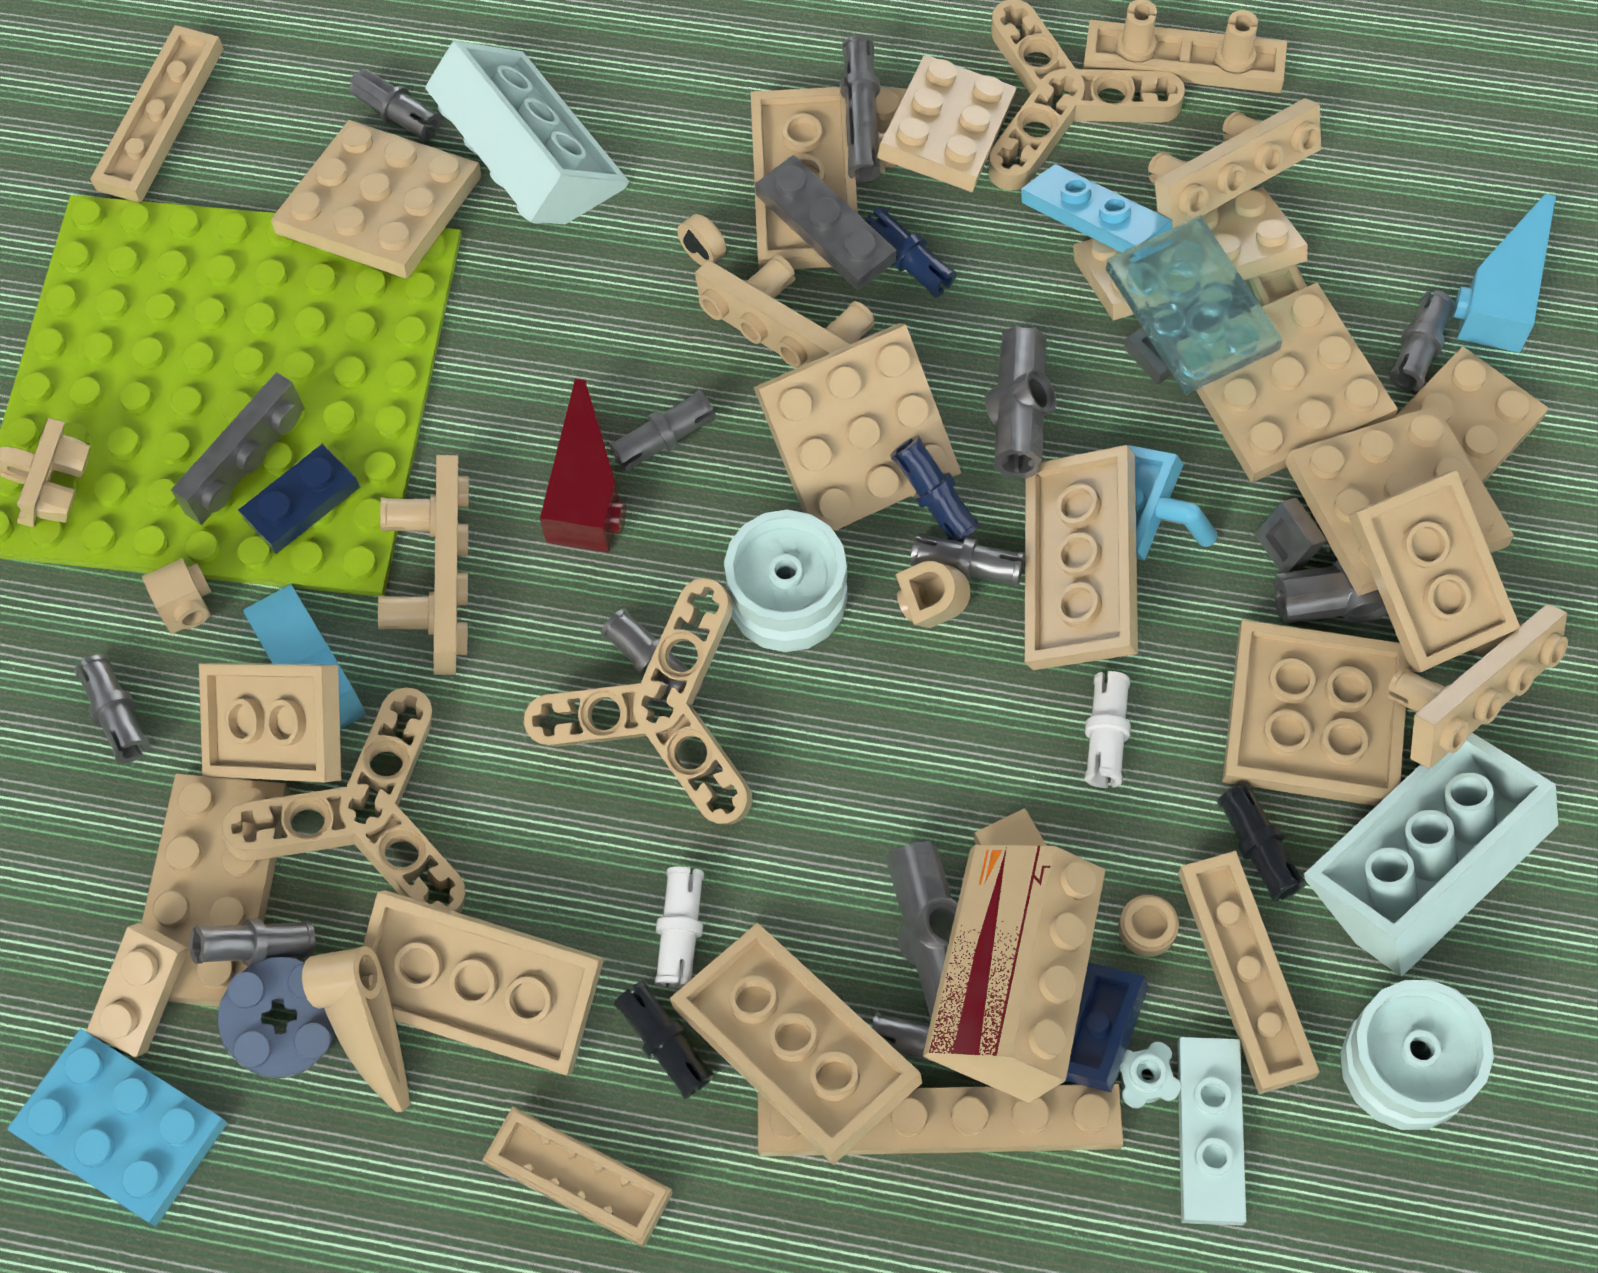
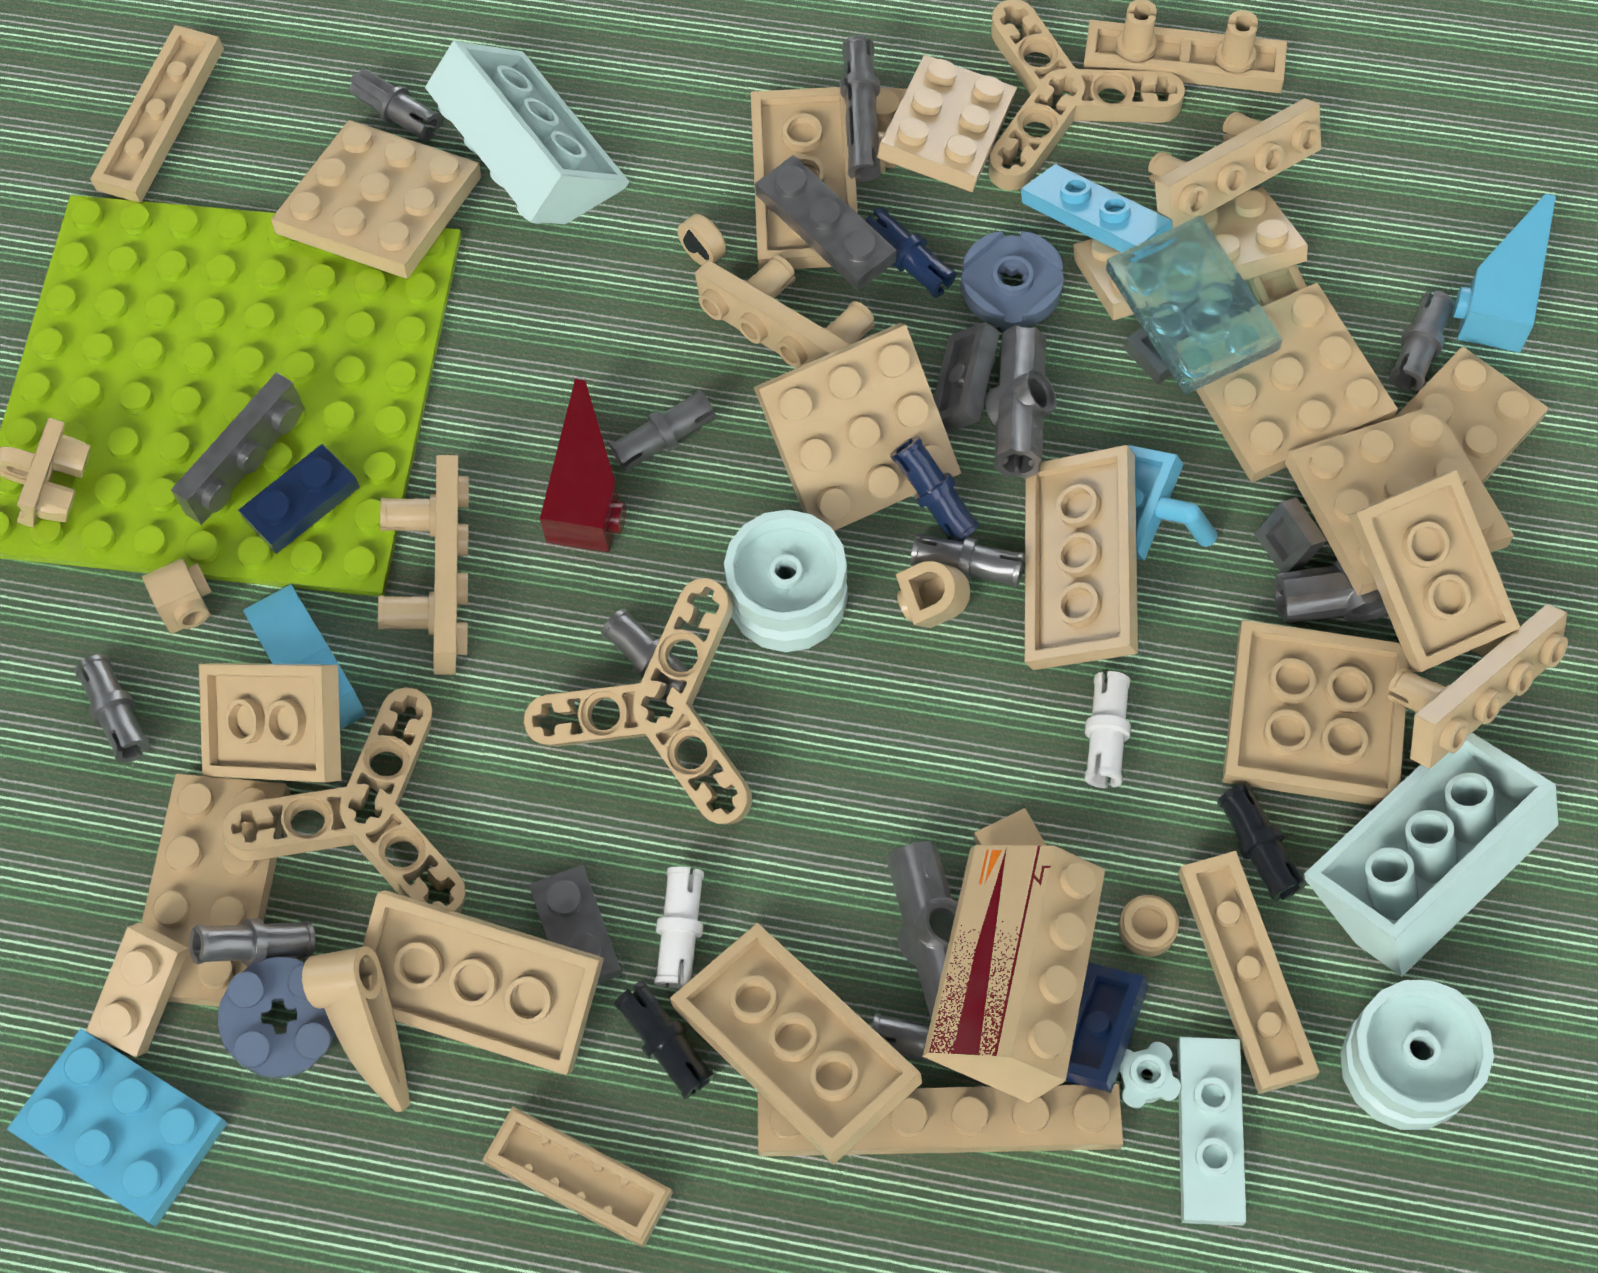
(573, 917): none -> flat silver plate
(965, 375): none -> flat silver plate
(1012, 305): none -> sand blue plate

